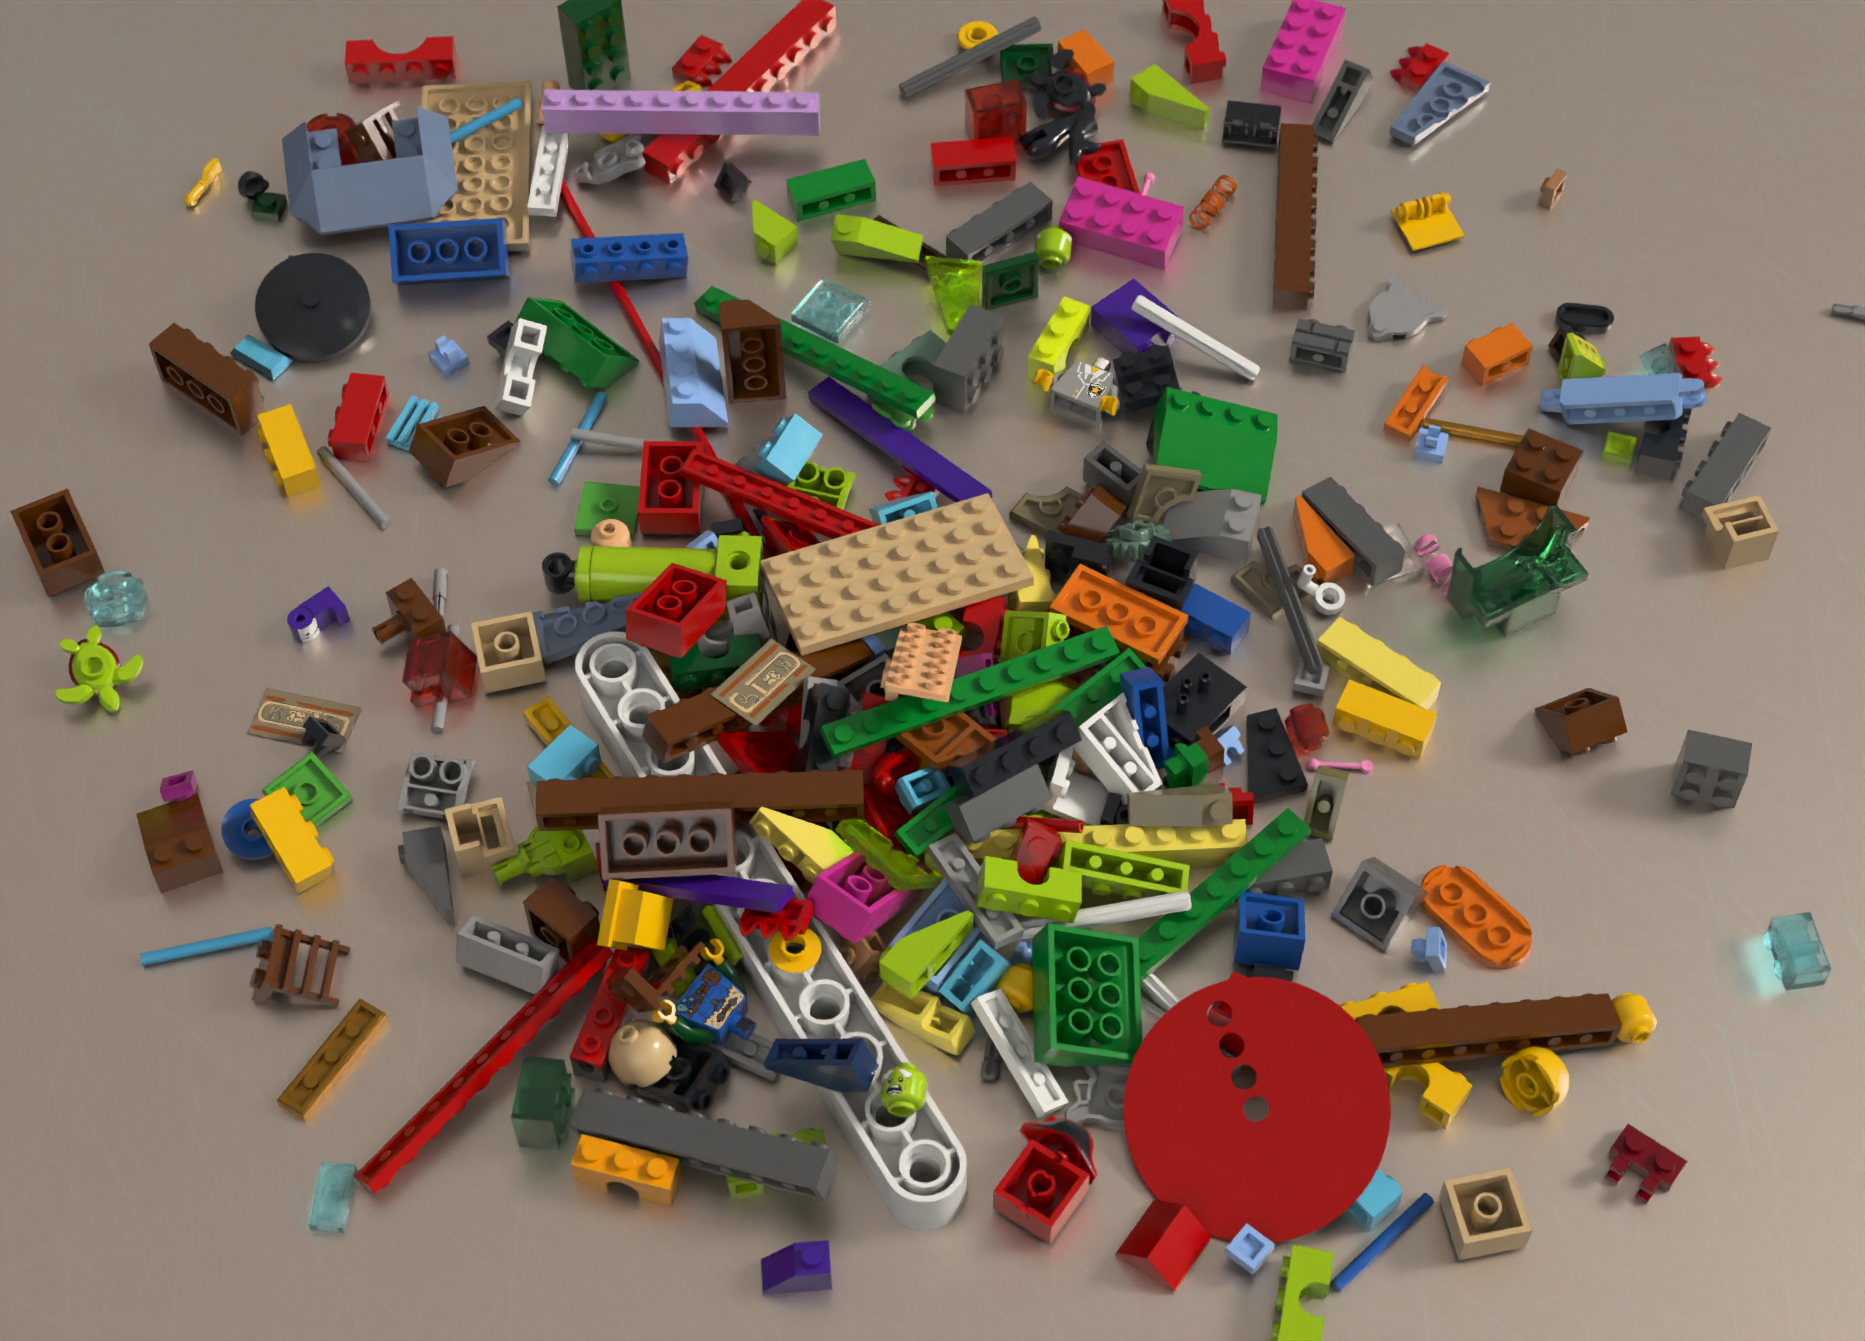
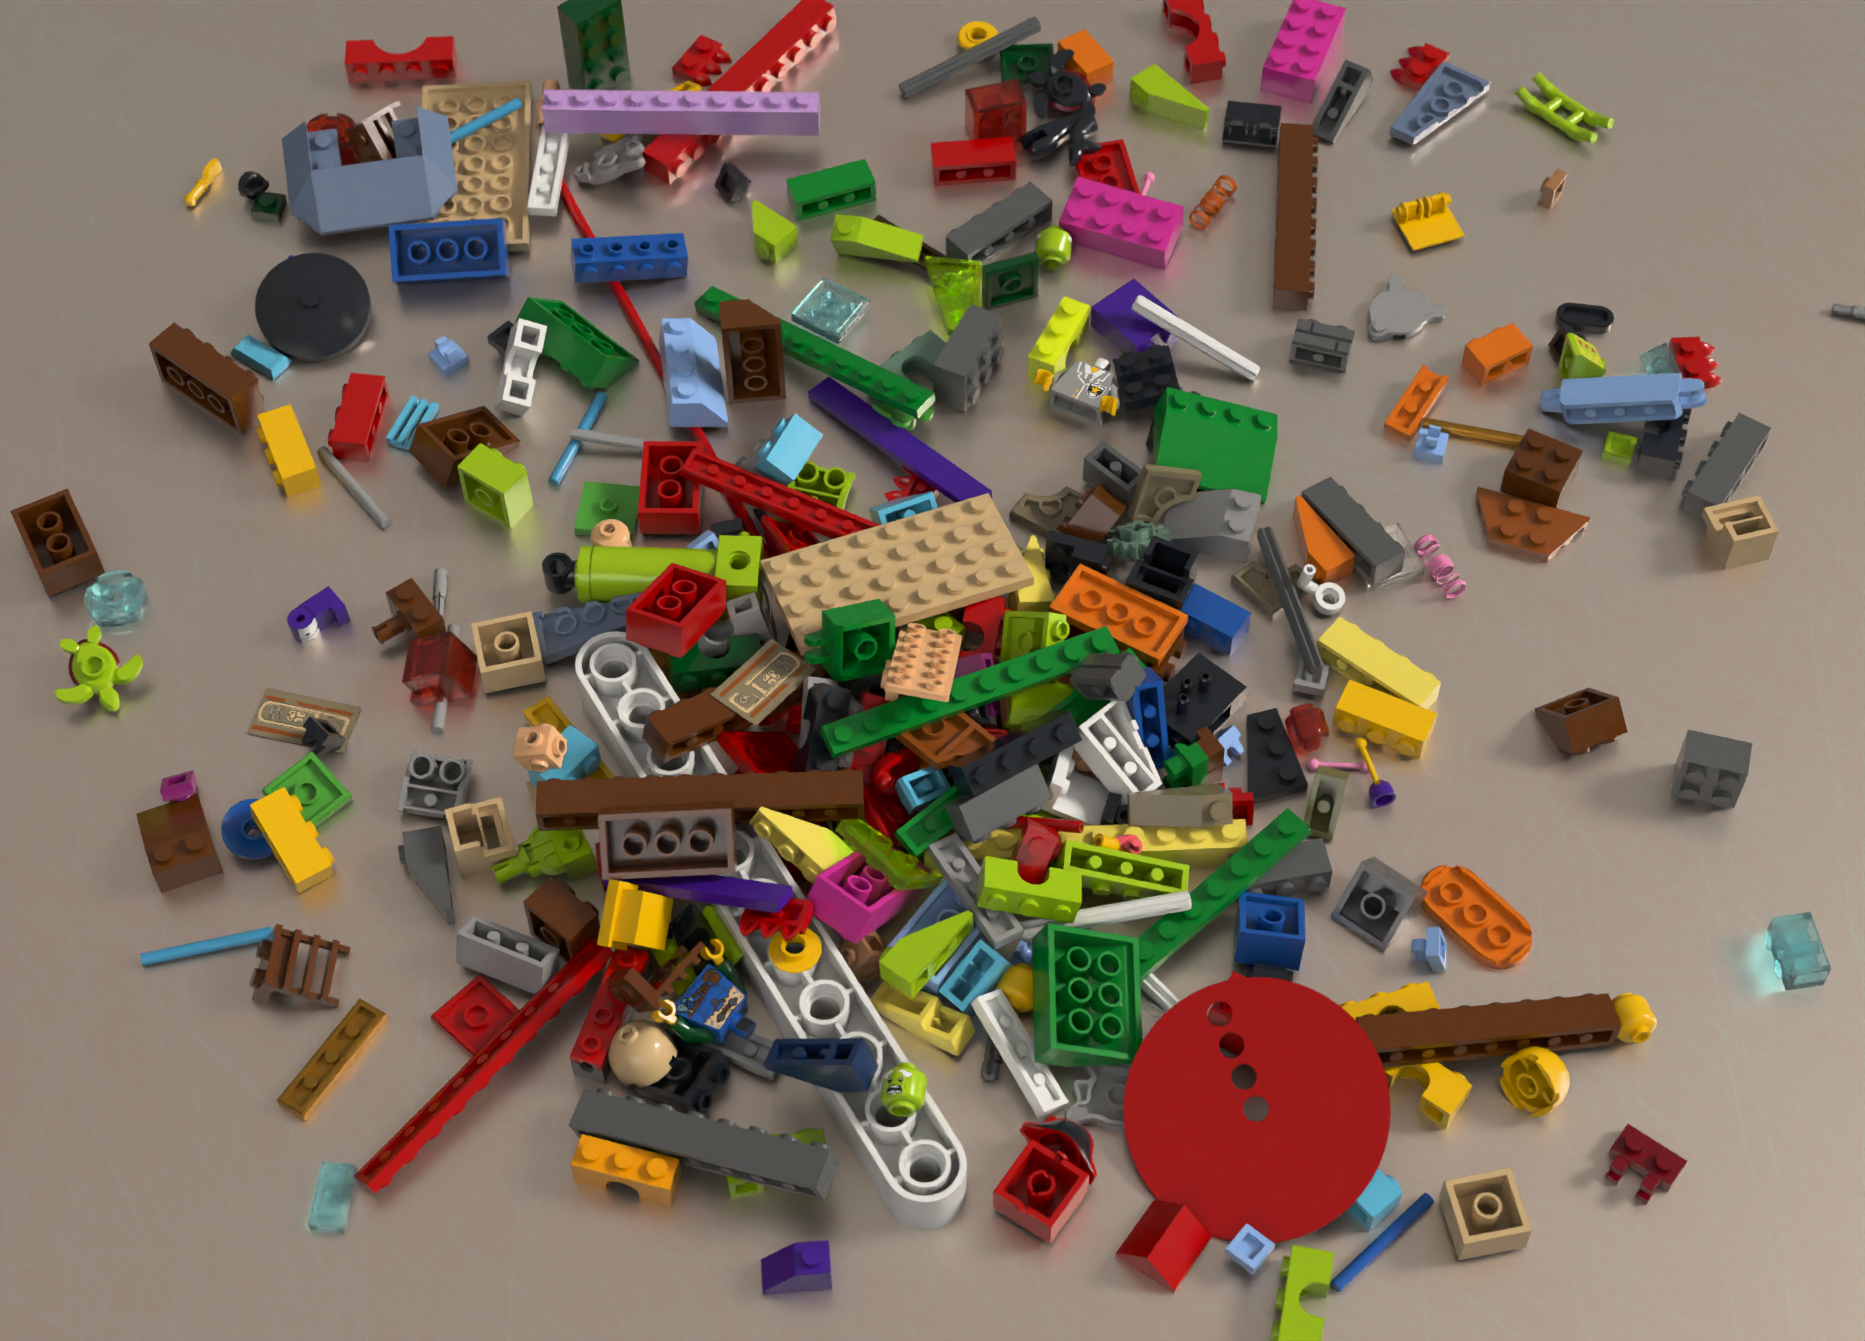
(474, 1015): none -> red tile
(495, 485): none -> lime brick
(539, 748): none -> light nougat brick
(542, 1103): clear green brick -> none
(853, 640): none -> green hinge
(1108, 676): none -> dark grey brick
(1126, 843): none -> arm
(1380, 791): none -> hinge
(1521, 583): clear green piece -> none
(1556, 100): none -> lime piece

